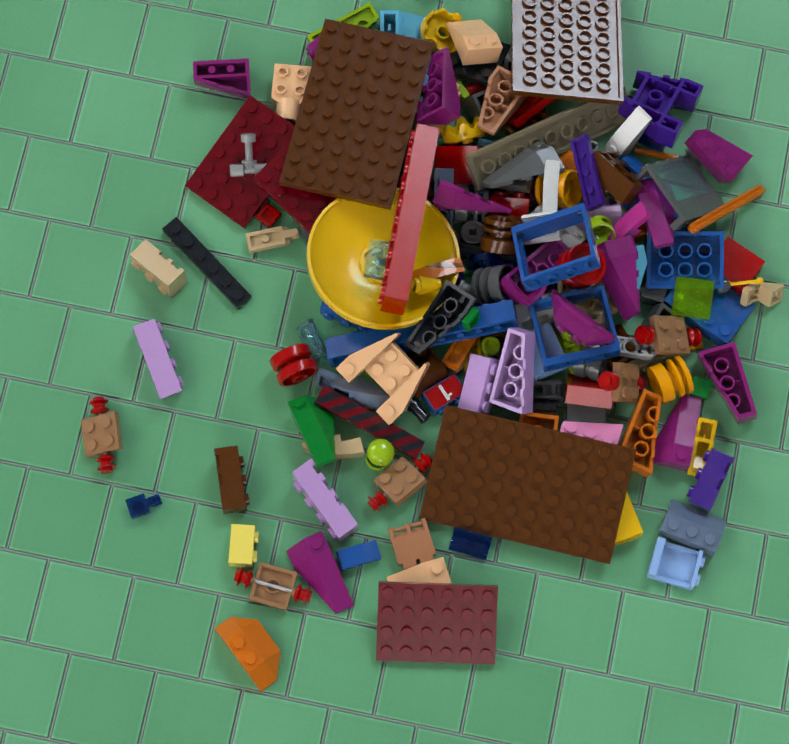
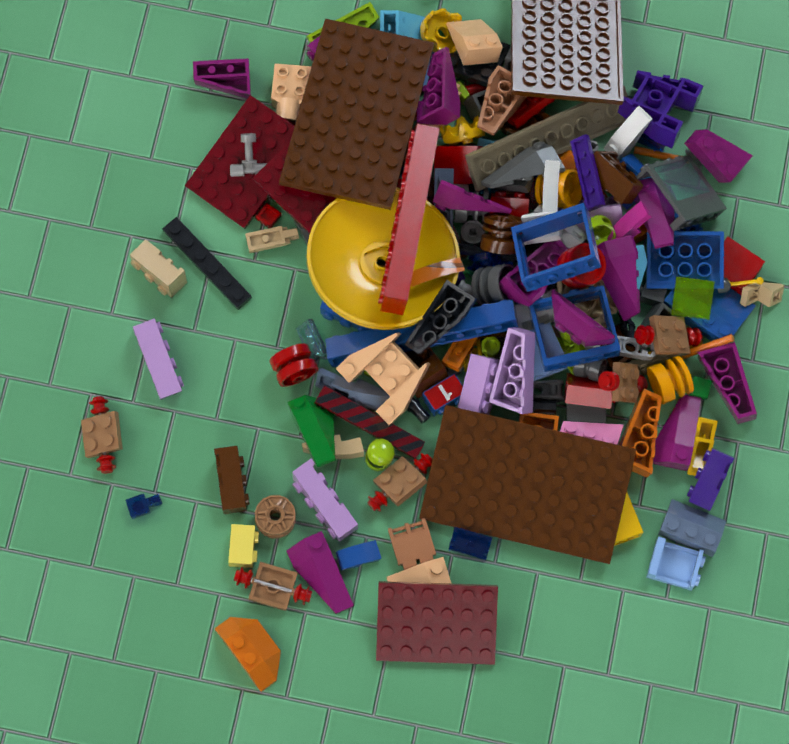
(275, 528): none -> medium nougat wheel
(376, 259): clear light blue plate -> none
(425, 285): yellow cone -> none
(471, 319): green tile -> none
(624, 328): none -> black pin
(715, 343): none -> orange bar
(726, 209): orange axle -> none

